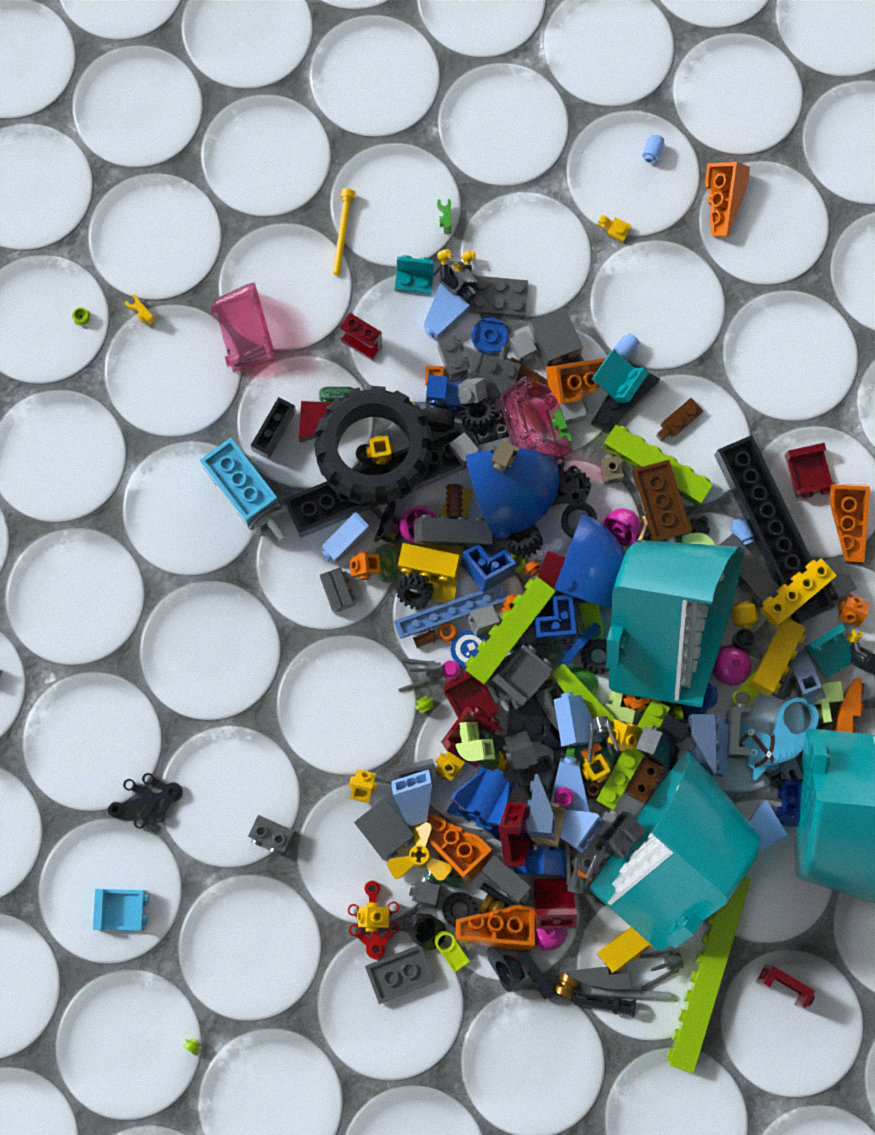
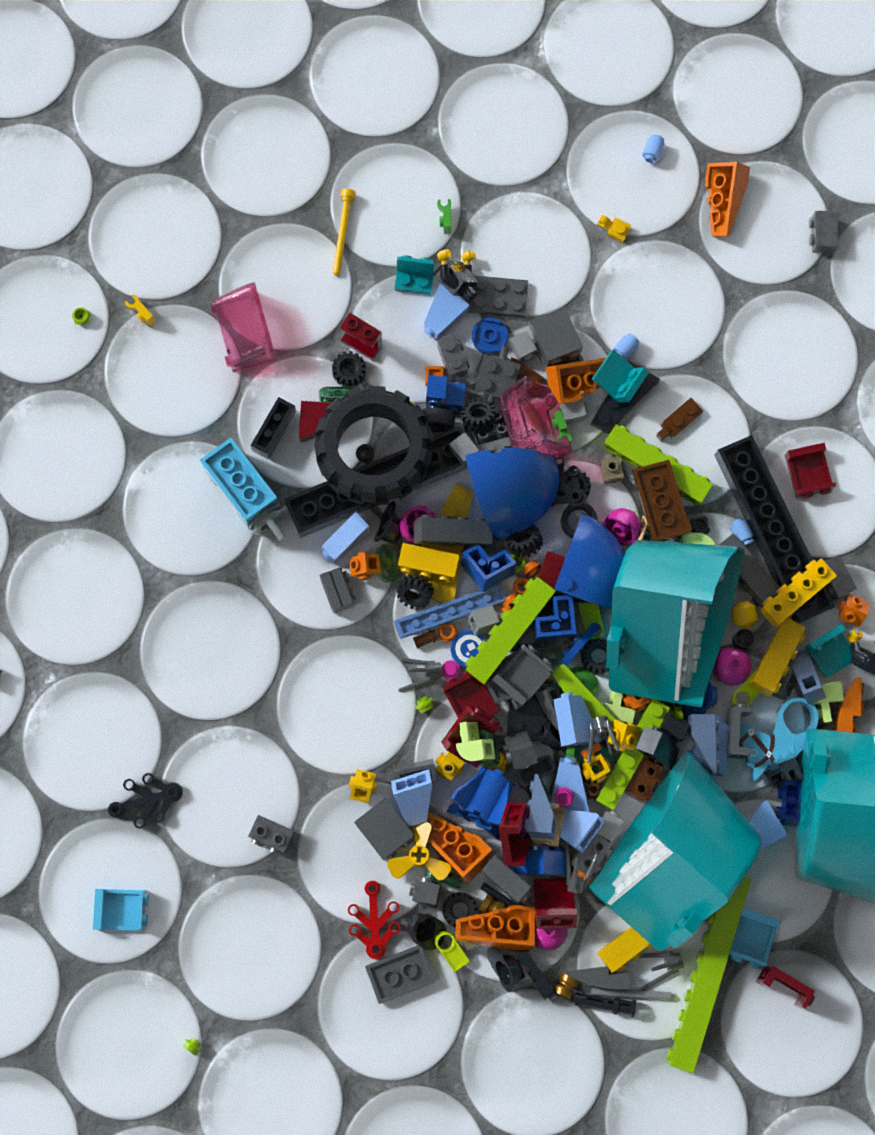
(353, 359): none -> black tyre
(373, 917): yellow brick -> none
(380, 443): yellow brick -> none
(454, 500): reddish brown piece -> none
(472, 390): light grey brick -> none
(503, 456): dark tan brick -> none
(517, 582): none -> orange plate
(621, 835): black brick -> none
(754, 938): none -> medium azure panel
(824, 231): none -> flat silver brick
(850, 513): orange wedge -> none

